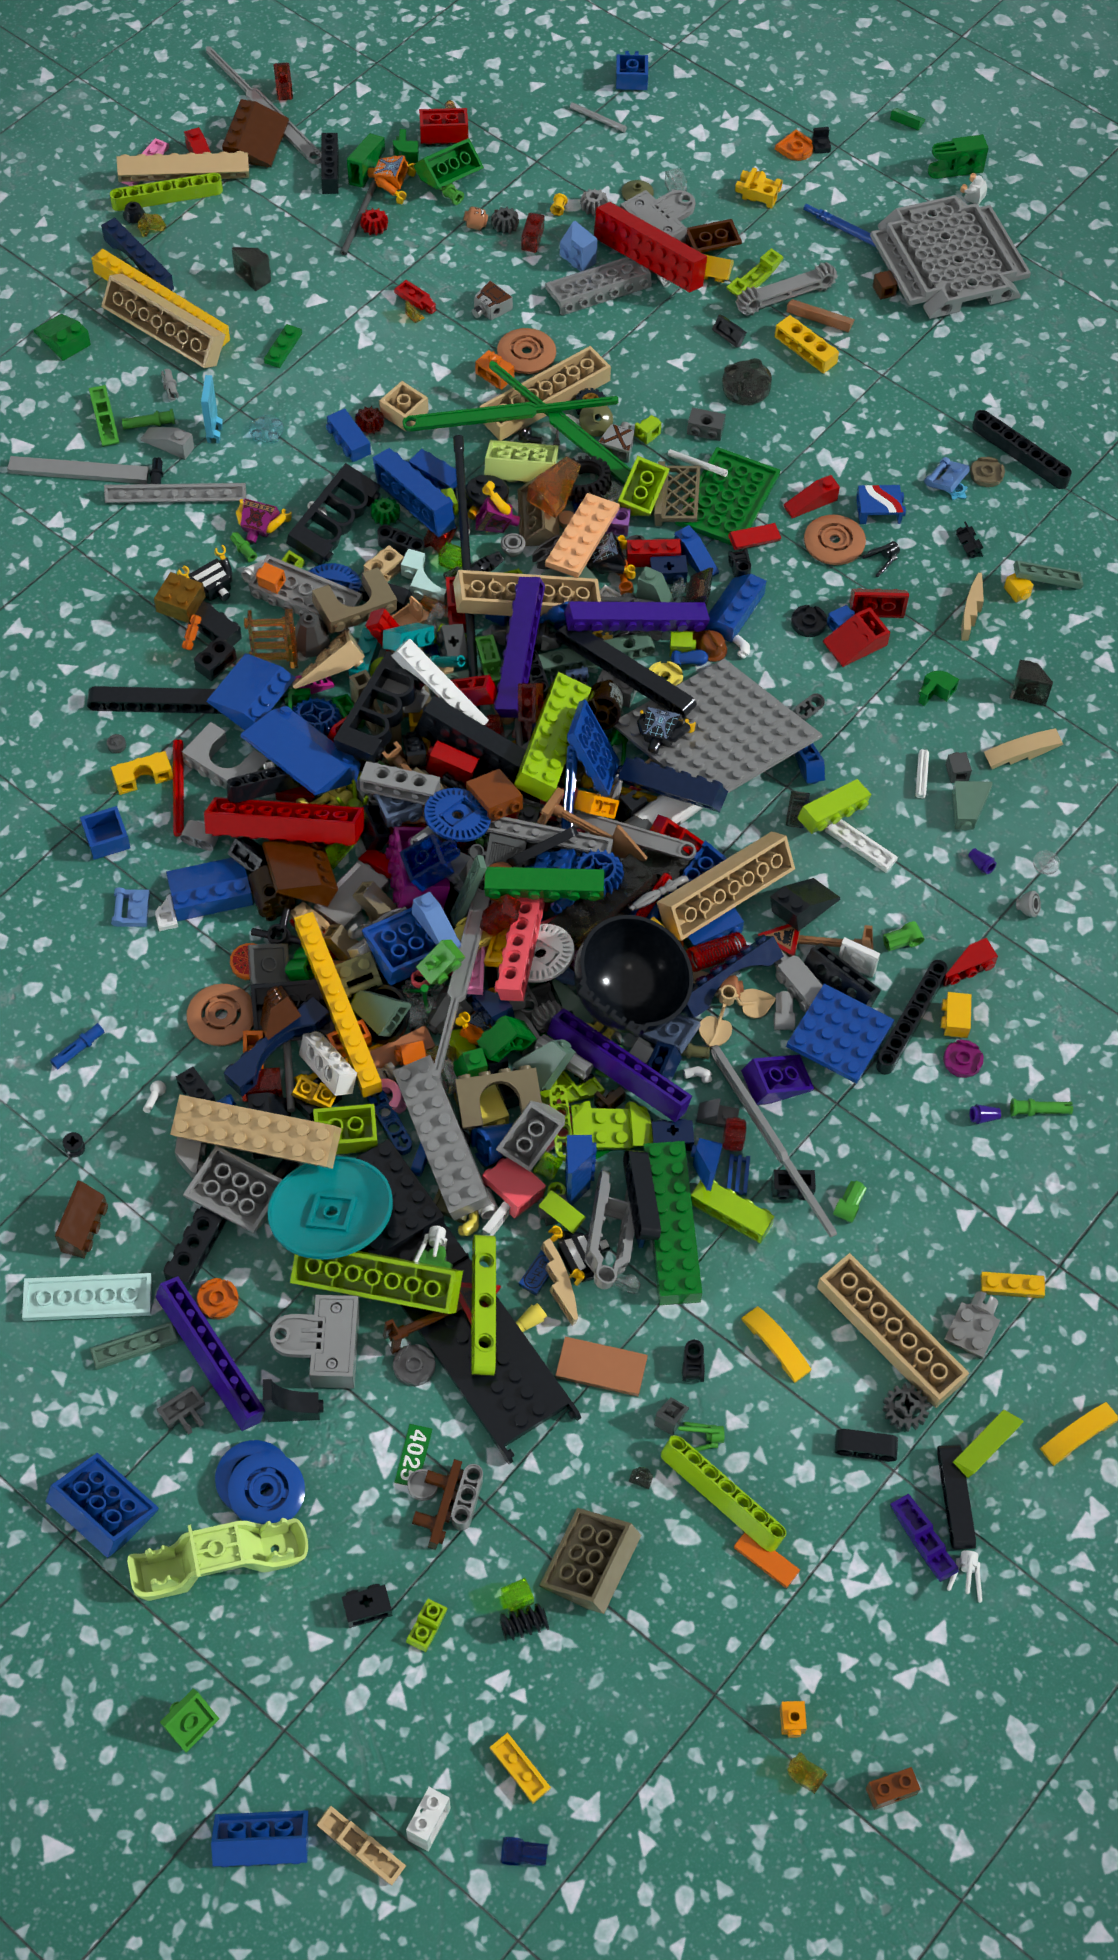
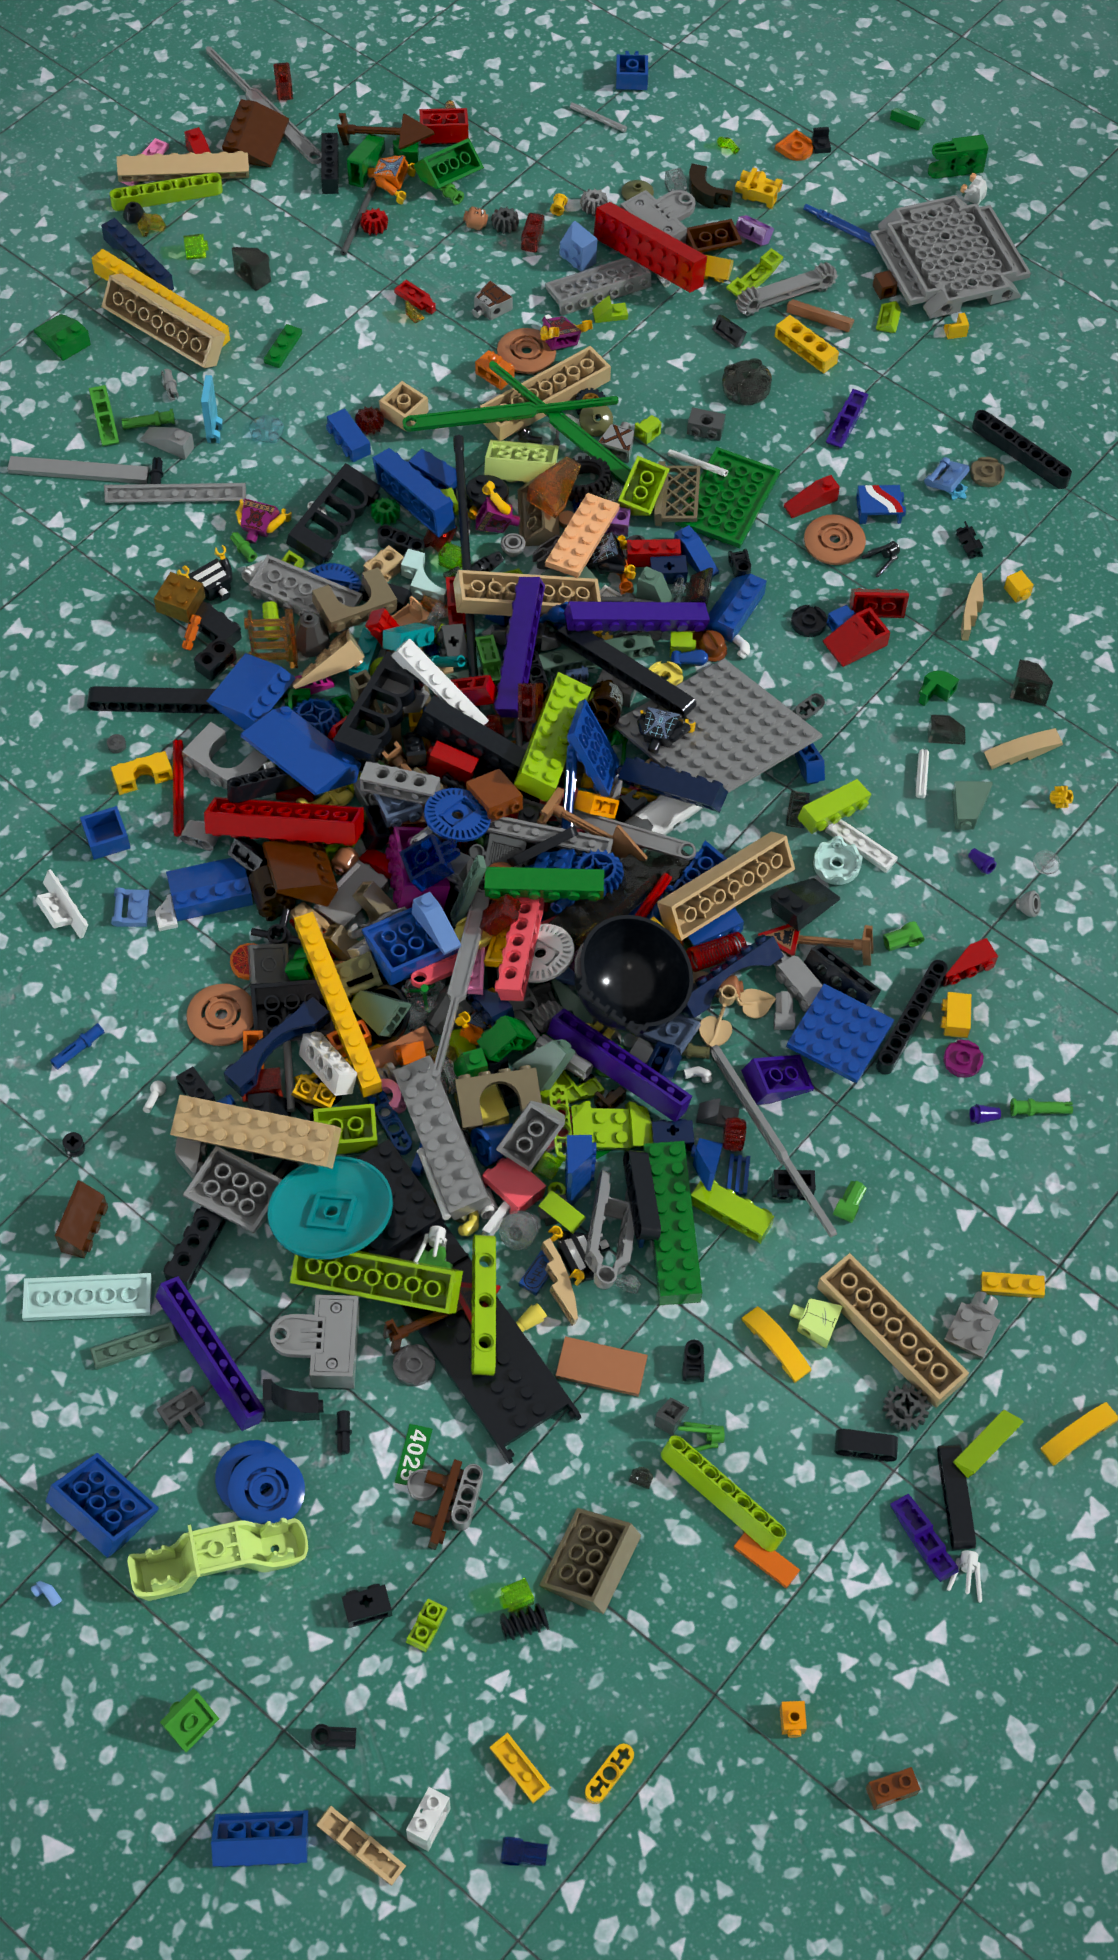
(48, 1590): none -> light blue arm
(59, 906): none -> white bracket
(195, 246): none -> clear neon green brick
(217, 1298): orange tile -> none
(270, 577): orange brick -> none
(270, 611): none -> lime axle
(277, 1011): reddish brown slope -> none
(337, 1737): none -> black piece
(343, 1432): none -> black axle
(344, 860): none -> nougat head
(354, 802): lime plant -> none
(410, 131): none -> reddish brown piece
(433, 1183): none -> white bar
(441, 962): bright green brick -> none
(525, 1223): none -> clear piece
(561, 333): none -> torso
(609, 312): none -> lime slope
(611, 1783): none -> yellow beam
(652, 896): light grey piece -> none
(667, 827): red slope -> none
(704, 192): none -> dark brown arch
(728, 143): none -> clear neon green arm
(754, 230): none -> medium lavender brick
(754, 536): red tile -> none
(806, 1773): clear yellow bracket -> none
(817, 1320): none -> yellowish green torso
(837, 851): none -> light aqua plate
(847, 418): none -> dark purple slope
(859, 957): white tile -> none
(888, 317): none -> lime slope
(945, 730): none -> clear smoke slope
(957, 329): none -> yellow panel
(958, 767): dark grey brick -> none
(1048, 574): sand green tile -> none
(1061, 797): none -> yellow gear

